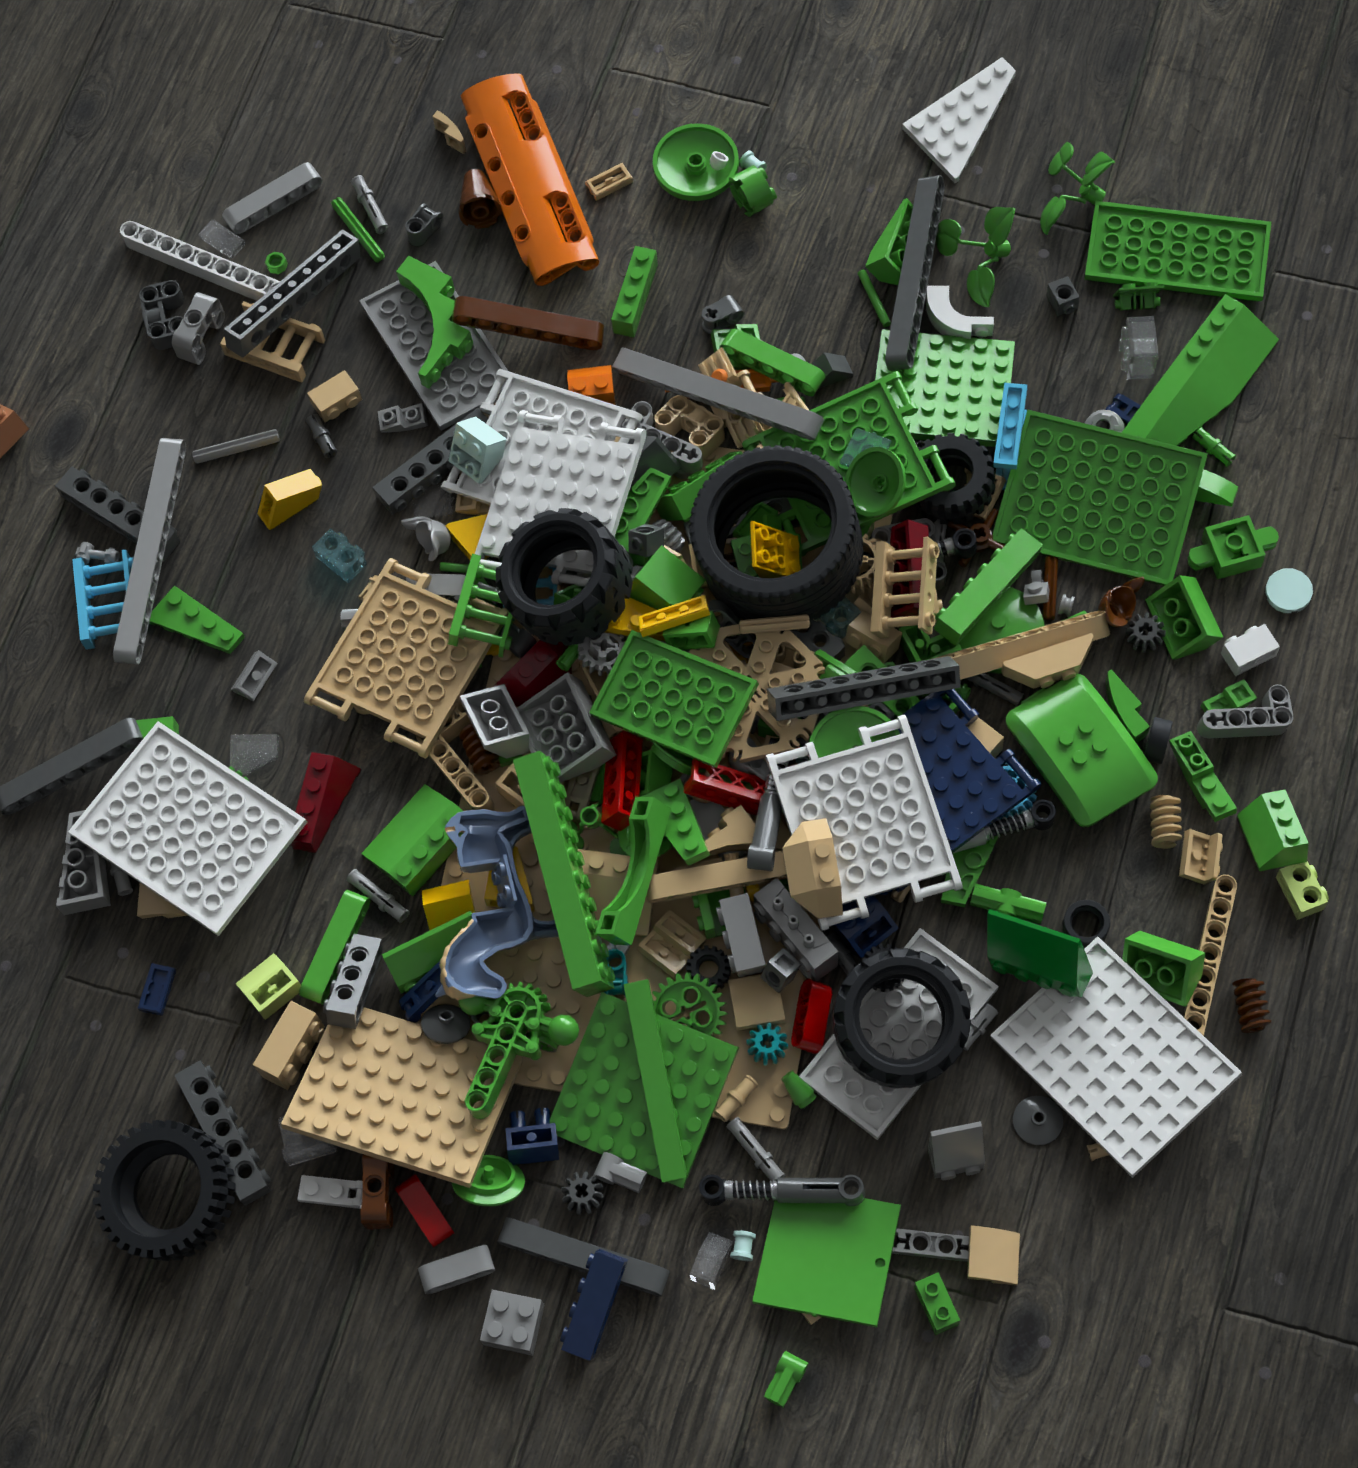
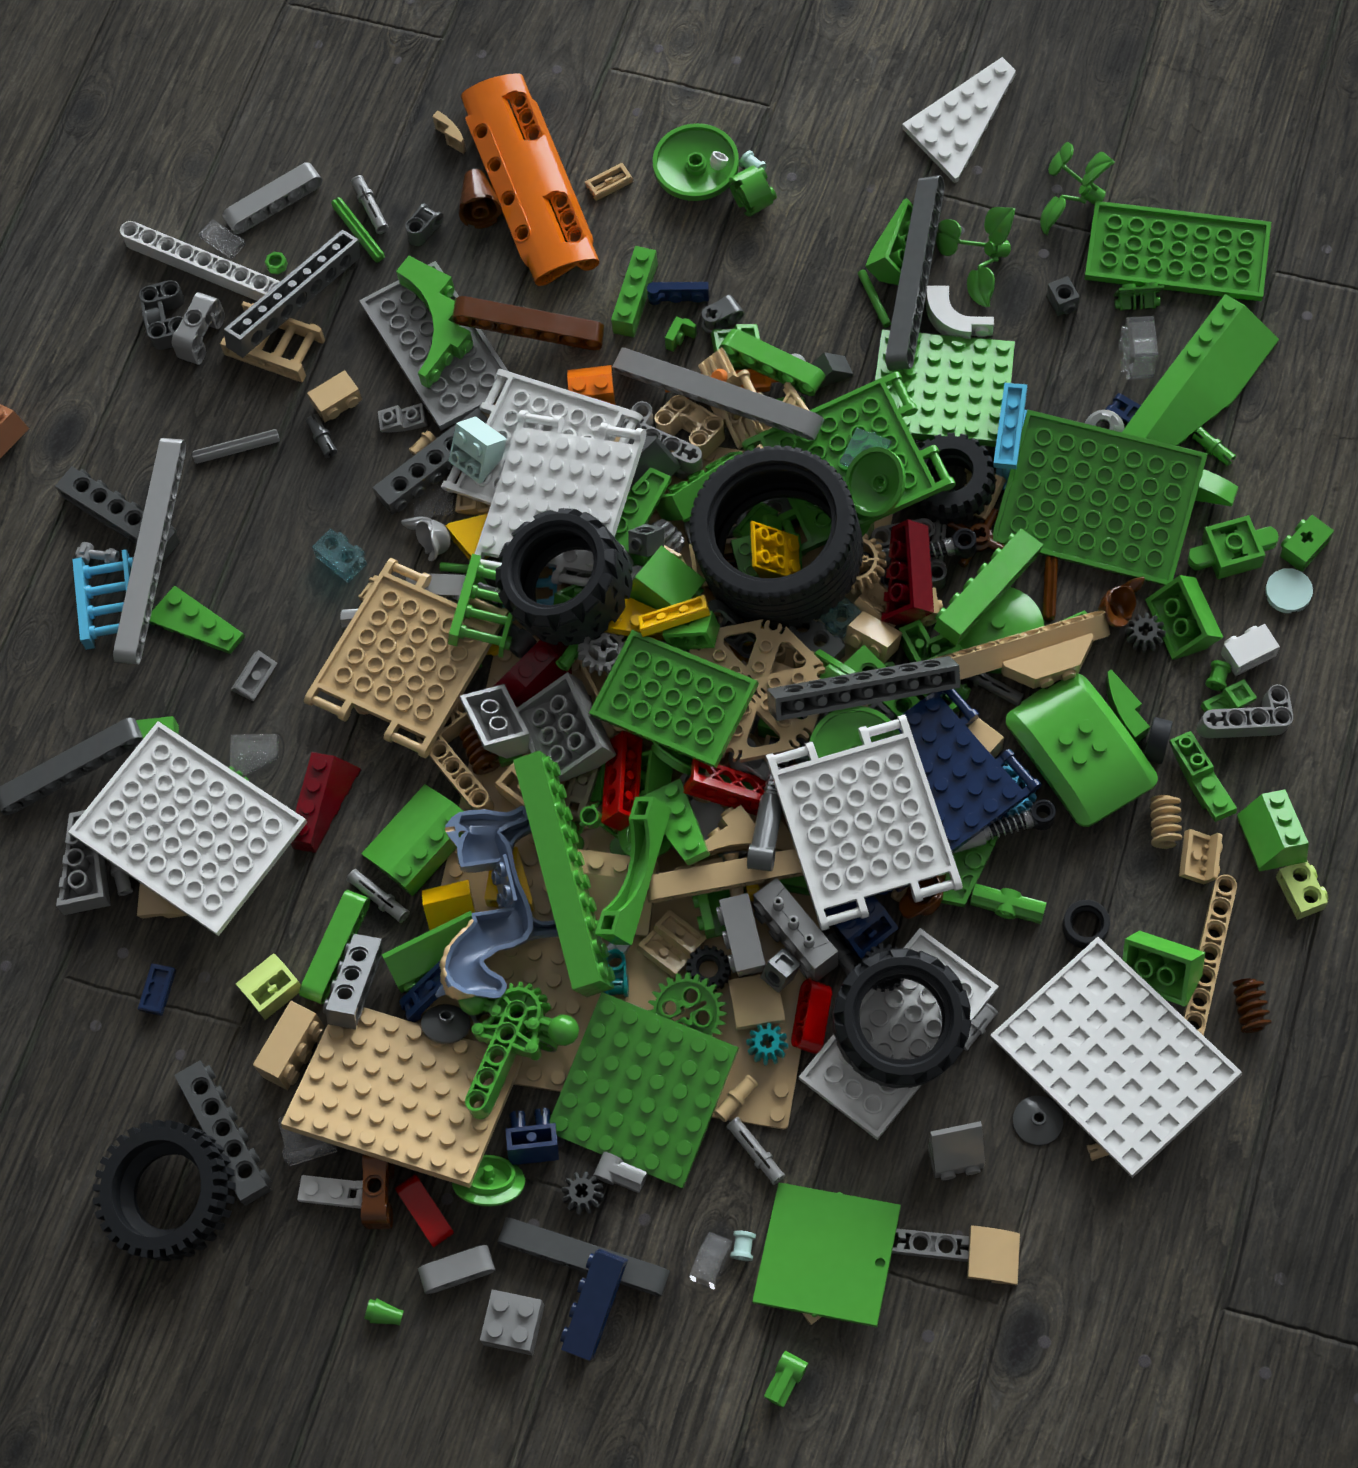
(287, 497): yellow slope -> none
(383, 1313): none -> bright green cone
(425, 439): none -> tan pin
(655, 1081): bright green tile -> none
(677, 292): none -> dark blue plate
(677, 331): none -> bright green bracket
(774, 624): tan axle -> none
(785, 1190): piece -> none
(798, 1089): bright green cone -> none
(813, 869): tan wedge -> none
(883, 584): tan fence -> none
(926, 907): none -> reddish brown hair
(937, 1303): bright green brick -> none
(1036, 591): light grey plate -> none
(1037, 954): green slope -> none
(1066, 605): light grey bush -> none
(1218, 675): none -> bright green bush
(1316, 536): none -> bright green brick

